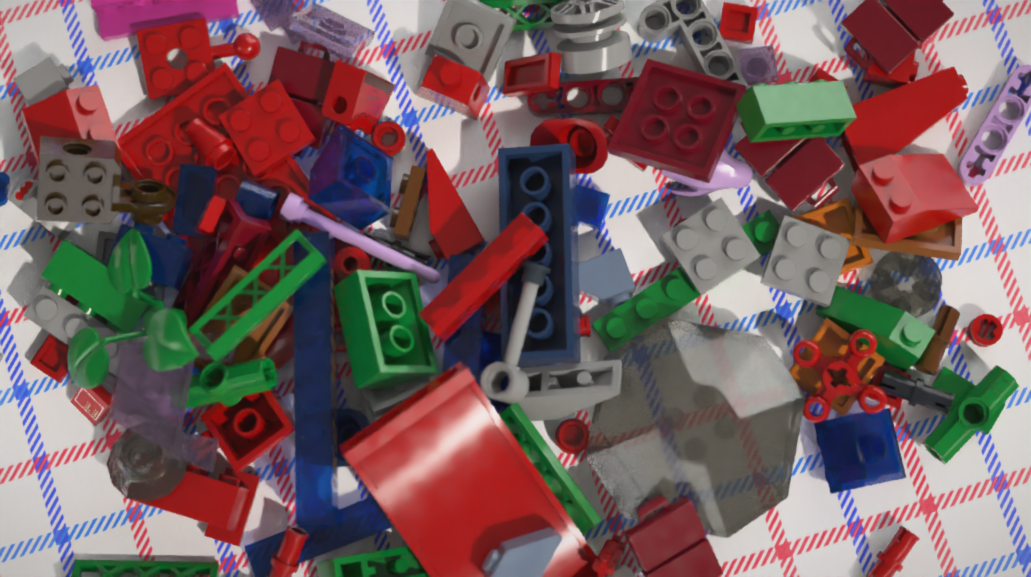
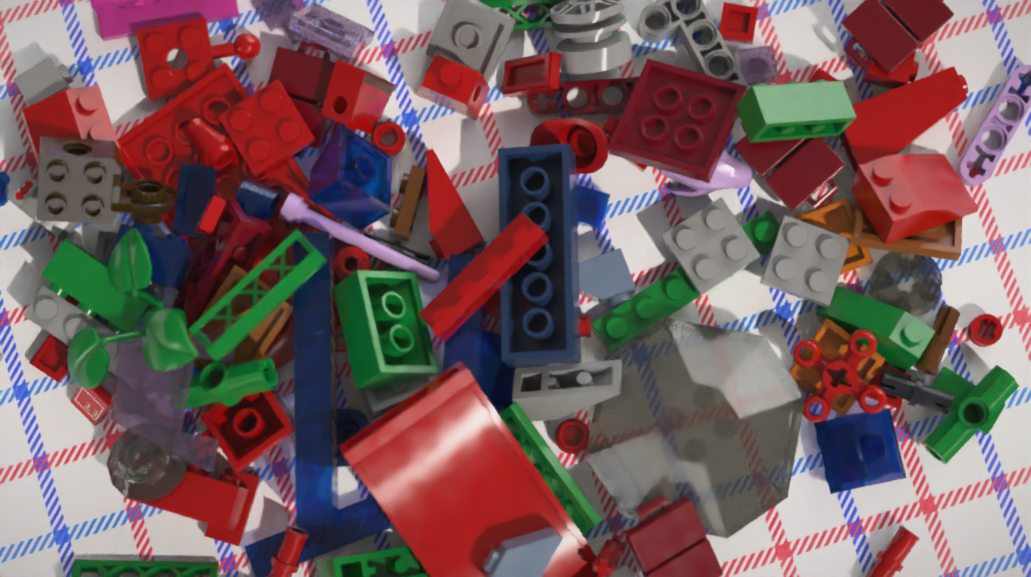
(493, 374): light grey piece -> none

